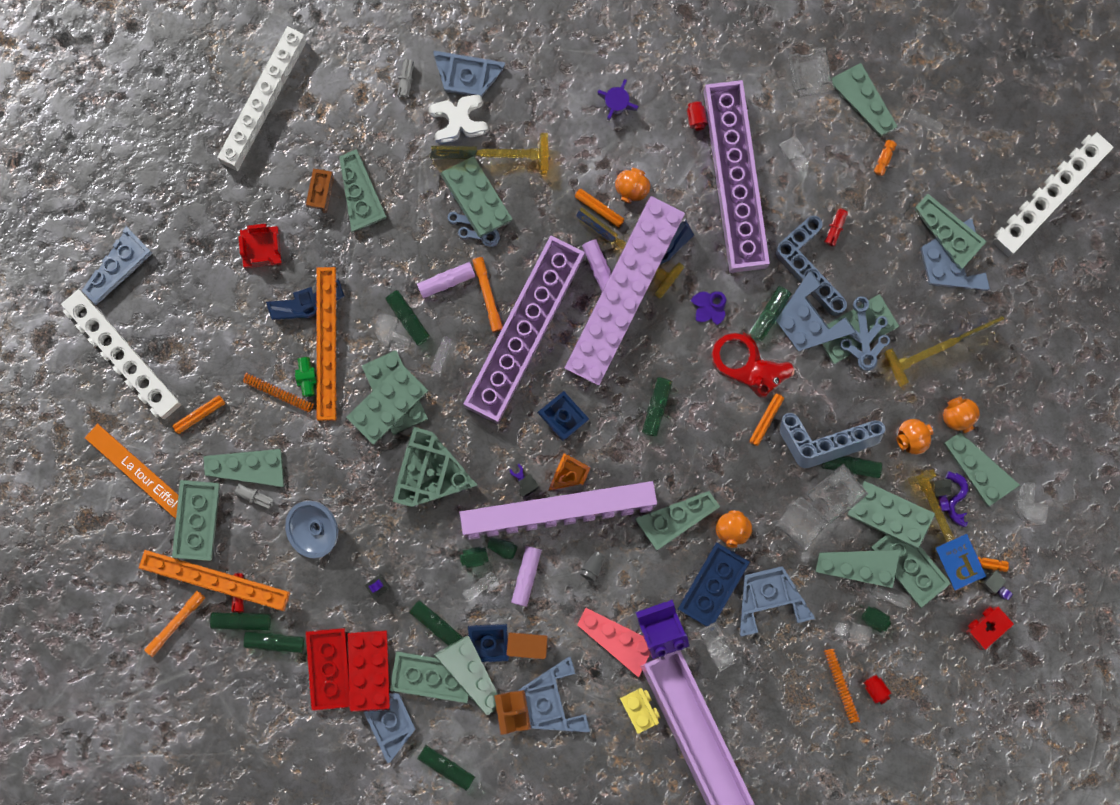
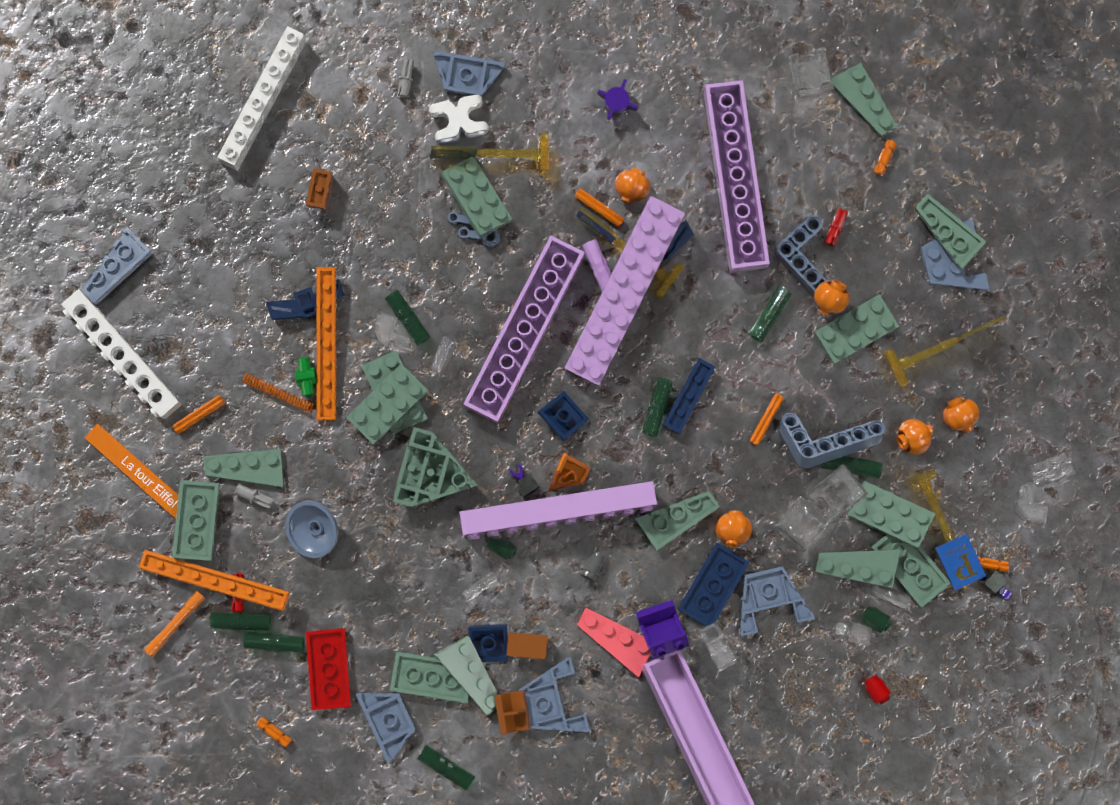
(260, 246): red panel -> none
(273, 732): none -> orange axle
(361, 197): sand green wing -> none
(368, 671): red plate -> none
(377, 587): pearl dark grey piece -> none
(435, 623): clear green axle -> none
(446, 280): lavender axle -> none
(474, 557): clear green brick -> none
(493, 315): orange piece -> none
(526, 576): lavender axle -> none
(639, 710): light yellow bracket -> none
(689, 396): none -> dark blue gear
(697, 116): red brick -> none
(707, 308): dark purple plate -> none
(758, 374): red animal -> none
(793, 150): clear plate -> none
(803, 322): sand blue wing -> none
(831, 297): none -> orange plant
(843, 685): orange piece -> none
(865, 337): sand blue plant -> none
(942, 488): pearl dark grey piece -> none
(959, 479): dark purple animal -> none
(977, 628): red brick -> none
(982, 472): sand green wing -> none
(1052, 470): none -> clear brick
(1099, 149): white brick -> none

